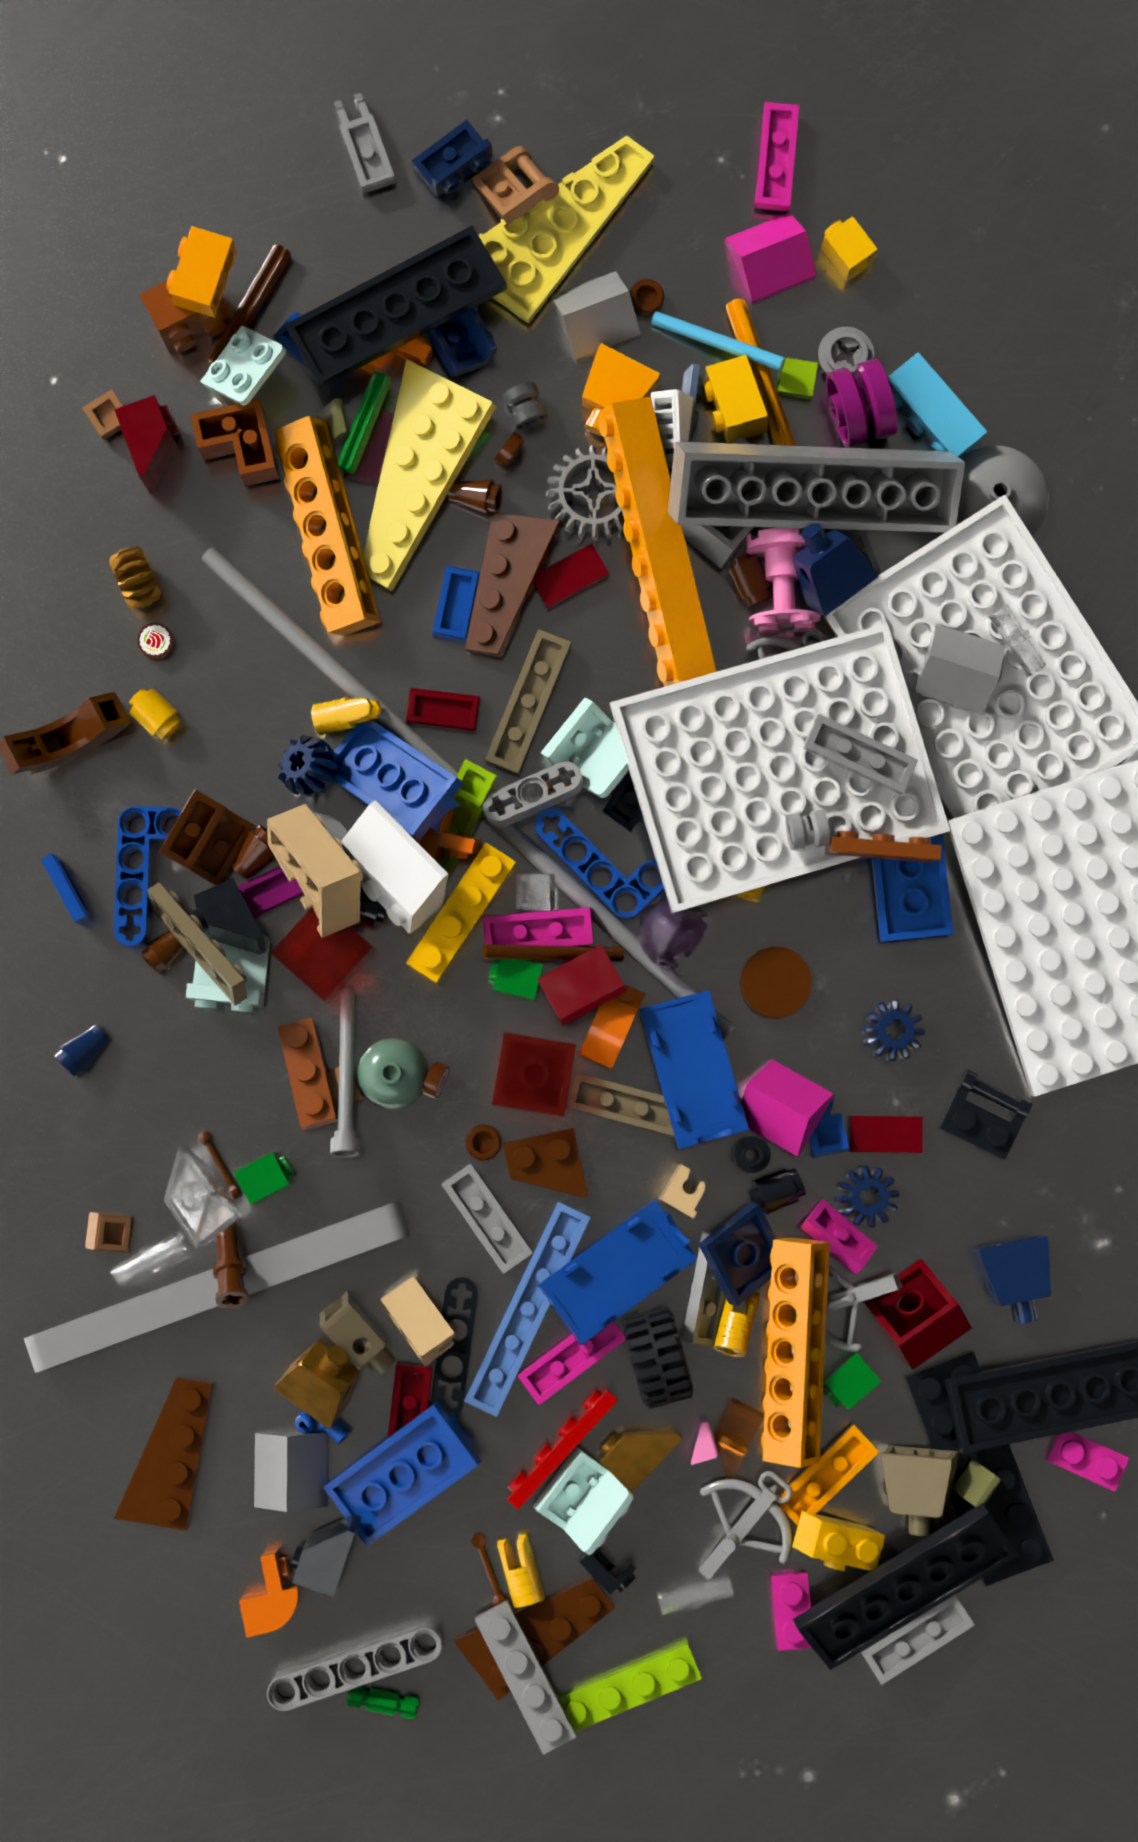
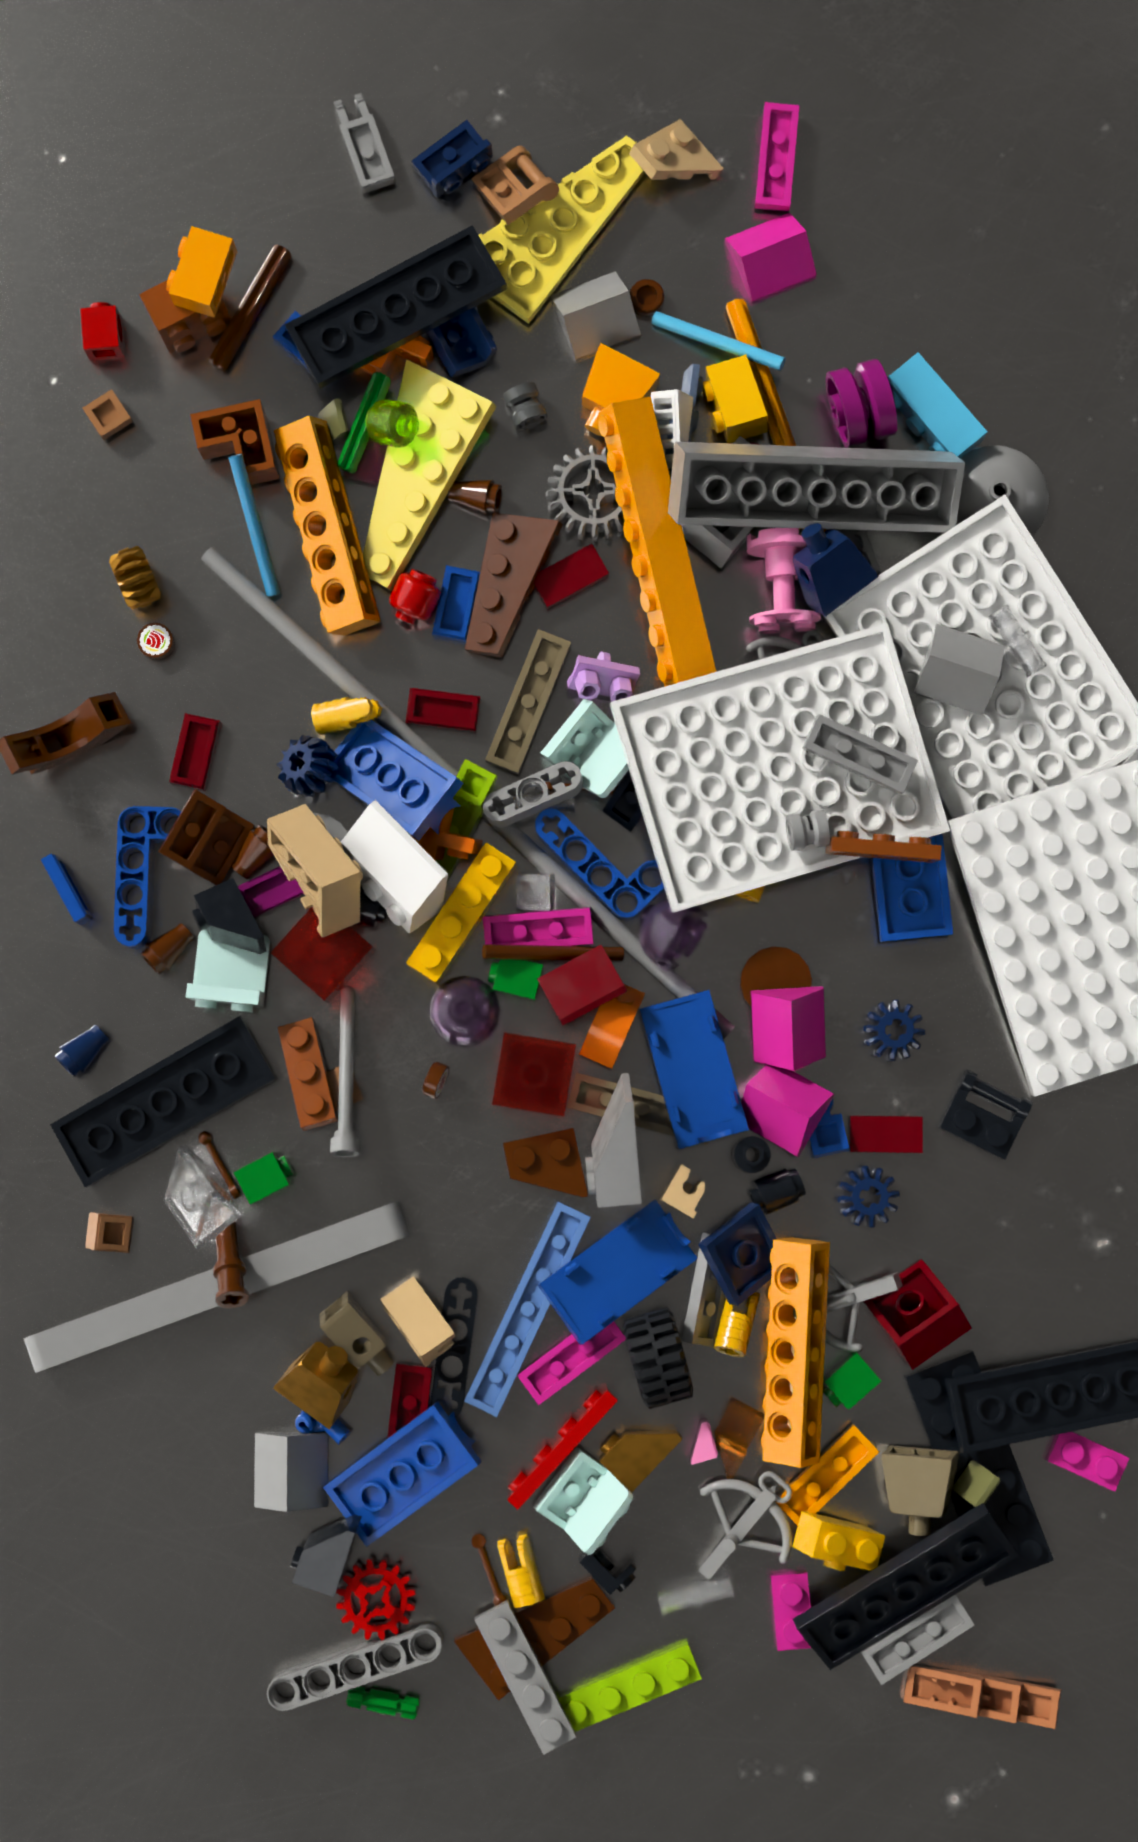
(102, 331): none -> red brick
(149, 1260): clear pin -> none
(150, 438): dark red slope -> none
(154, 713): yellow brick -> none
(163, 1101): none -> black plate
(169, 1466): reddish brown wing -> none
(191, 935): dark tan plate -> none
(195, 752): none -> dark red tile
(242, 367): light aqua bracket -> none
(254, 524): none -> dark azure bar
(272, 1607): orange brick -> none
(389, 1609): none -> red gear
(392, 423): none -> clear neon green head
(392, 1073): sand green cylinder -> none
(414, 596): none -> red head
(464, 1011): none -> clear purple cylinder
(483, 1142): reddish brown tile -> none
(487, 1218): light grey plate -> none
(509, 449): reddish brown tile -> none
(602, 677): none -> lavender hips
(614, 1159): none -> light grey slope
(674, 154): none -> tan wing
(749, 580): reddish brown brick -> none
(788, 1026): none -> dark pink slope
(797, 379): lime tile -> none
(846, 1241): dark pink plate -> none
(848, 247): yellow brick -> none
(848, 339): light grey gear -> none
(982, 1696): none -> nougat slope
(1017, 1274): dark blue torso -> none

